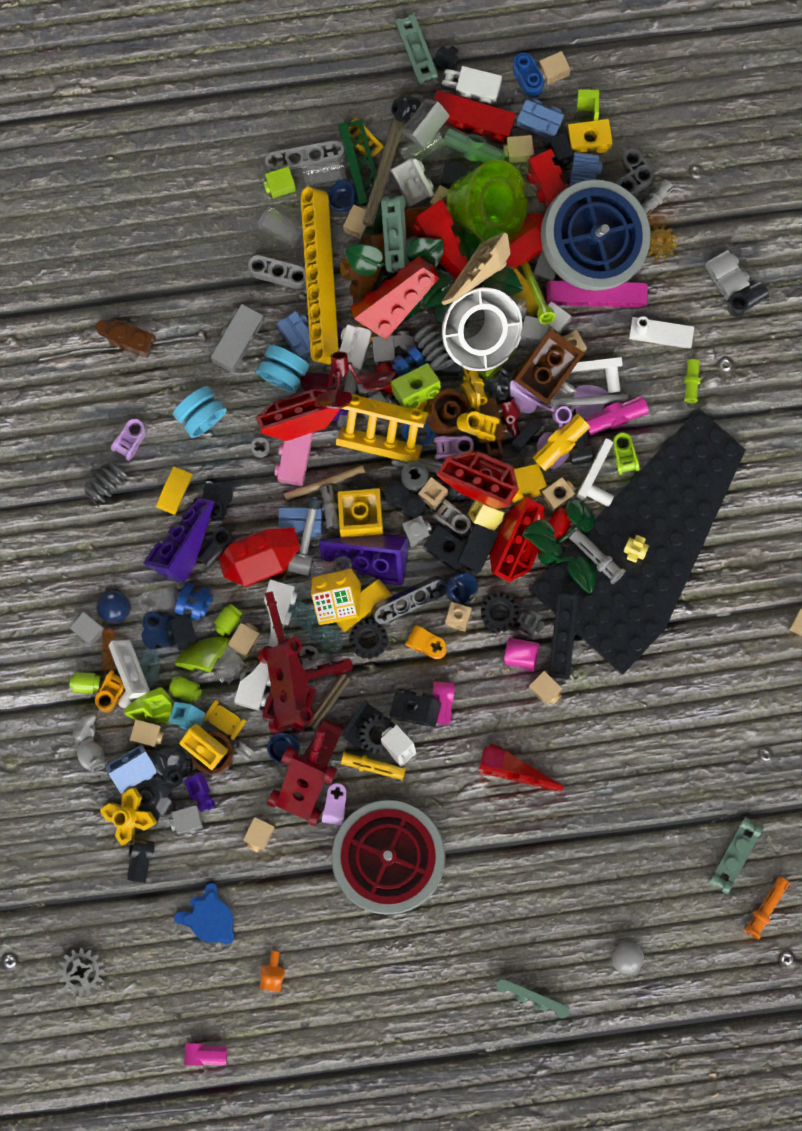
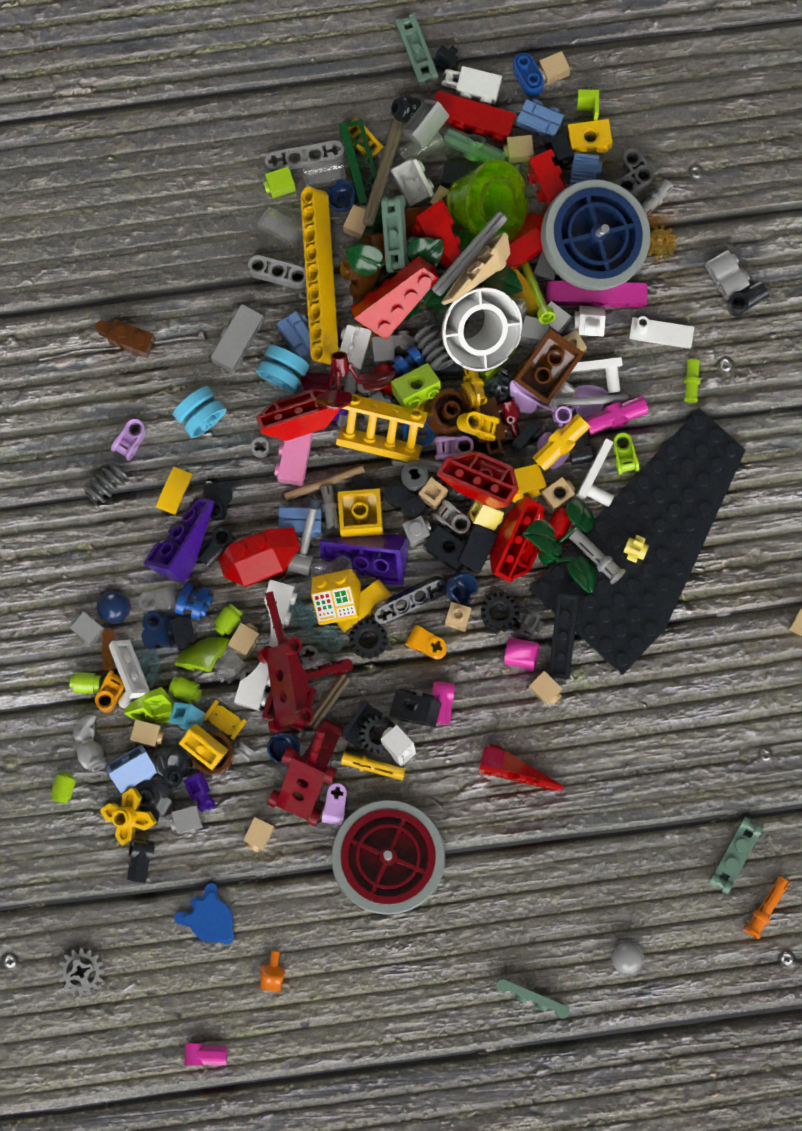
(62, 788): none -> lime brick
(469, 253): none -> light grey axle
(590, 320): none -> white brick

